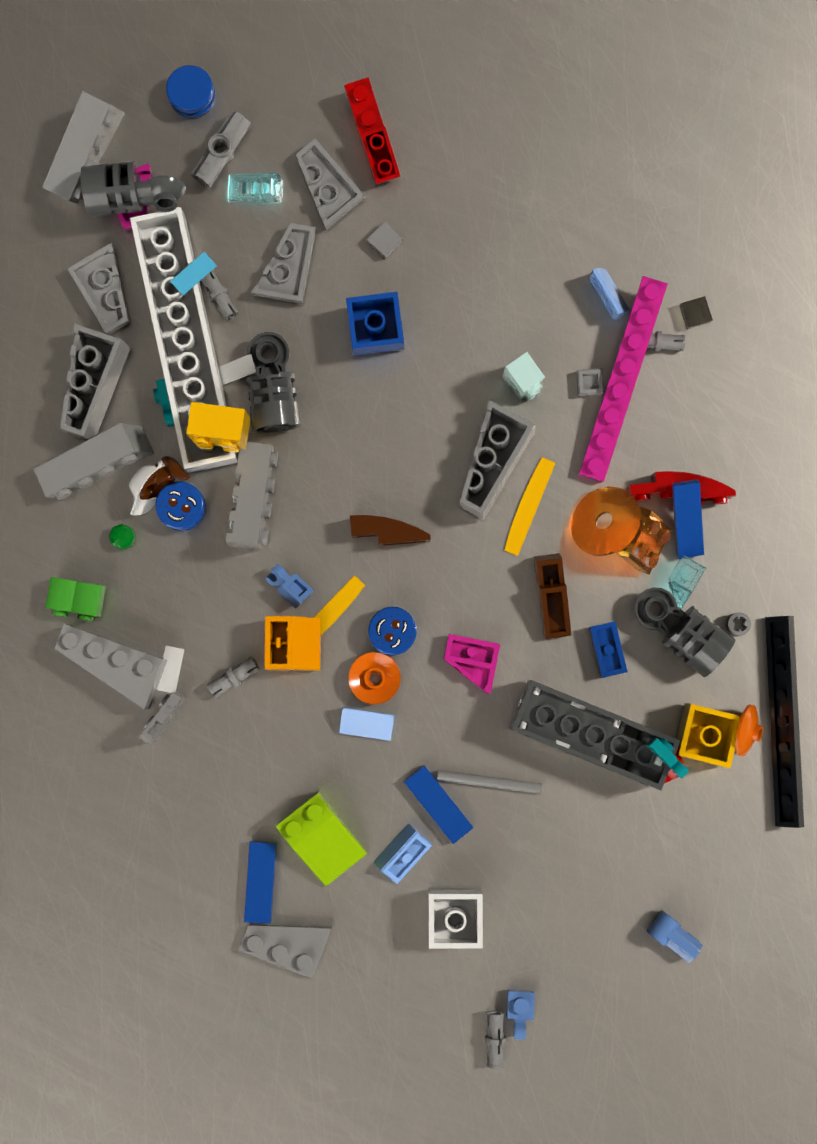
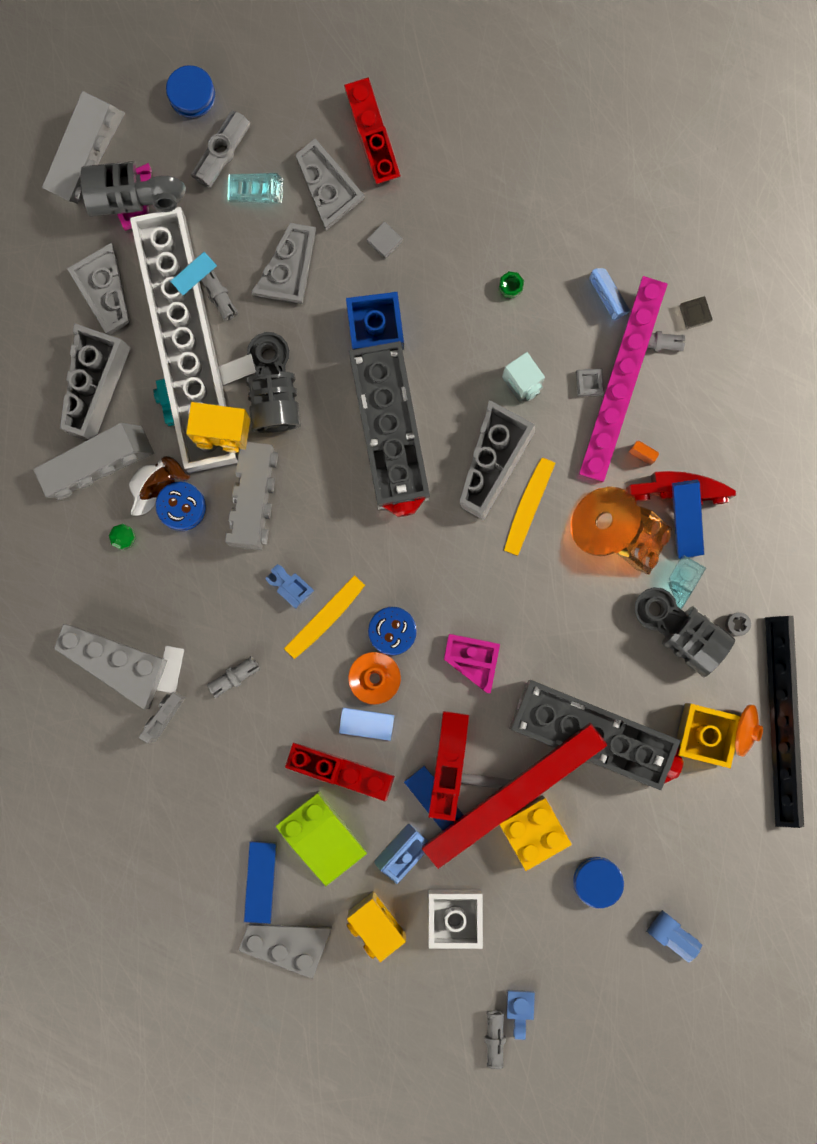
(75, 597): bright green brick -> none
(292, 643): light orange slope -> none
(339, 771): none -> red slope
(376, 927): none -> yellow brick
(388, 530): reddish brown slope -> none
(390, 428): none -> dark grey piece
(449, 766): none -> red slope
(511, 284): none -> green tile
(514, 795): none -> red tile
(535, 833): none -> yellow brick
(552, 595): reddish brown slope -> none
(598, 882): none -> blue head
(608, 649): blue plate -> none
(644, 452): none -> orange tile
(663, 751): teal plate -> none

